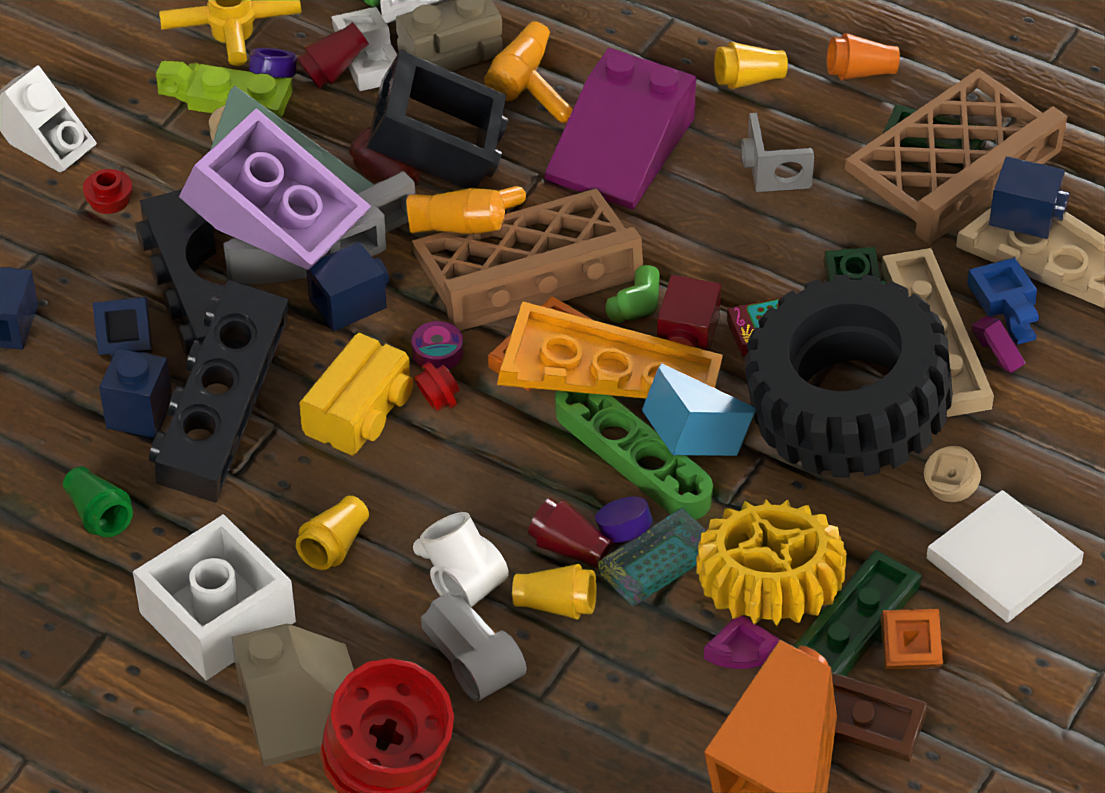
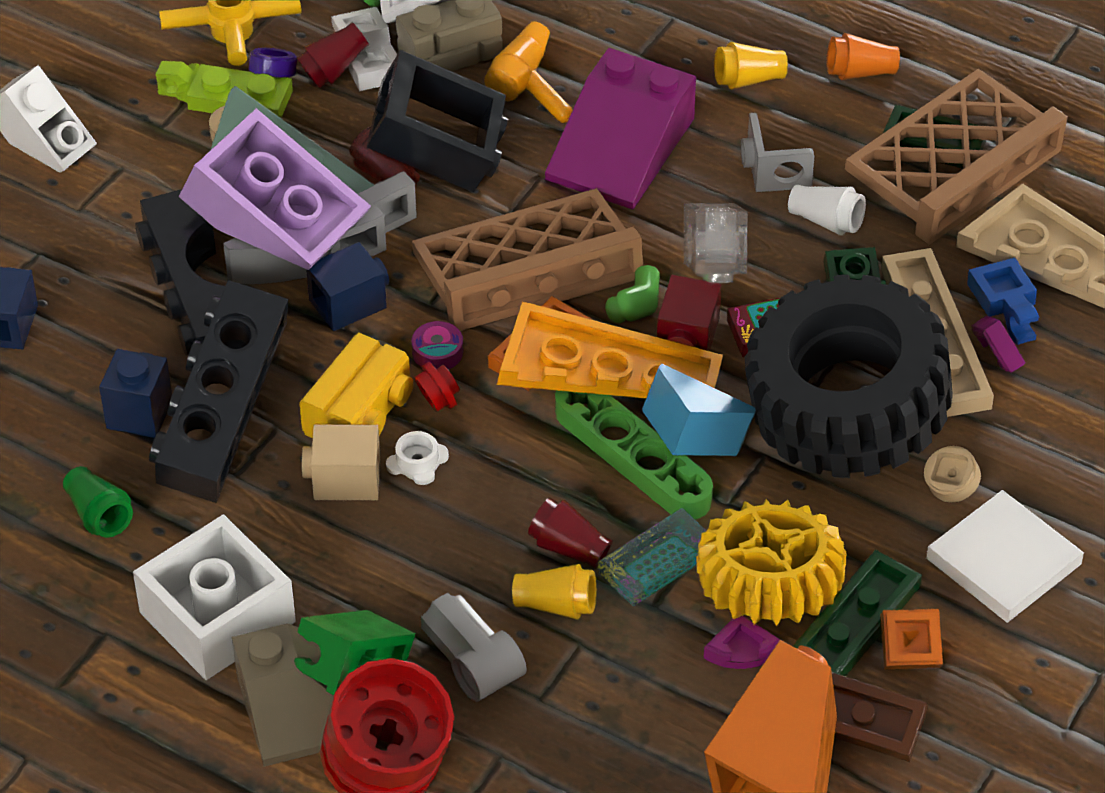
(108, 190): red plate -> none
(122, 325): dark blue brick -> none
(328, 537): yellow cone -> none
(343, 462): none -> tan brick
(349, 642): none -> green hinge
(417, 457): none -> white plate
(461, 558): white piece -> none
(462, 210): light orange piece -> none
(624, 519): dark purple tile -> none
(715, 240): none -> clear brick
(830, 207): none -> white cone
(1028, 197): dark blue brick -> none

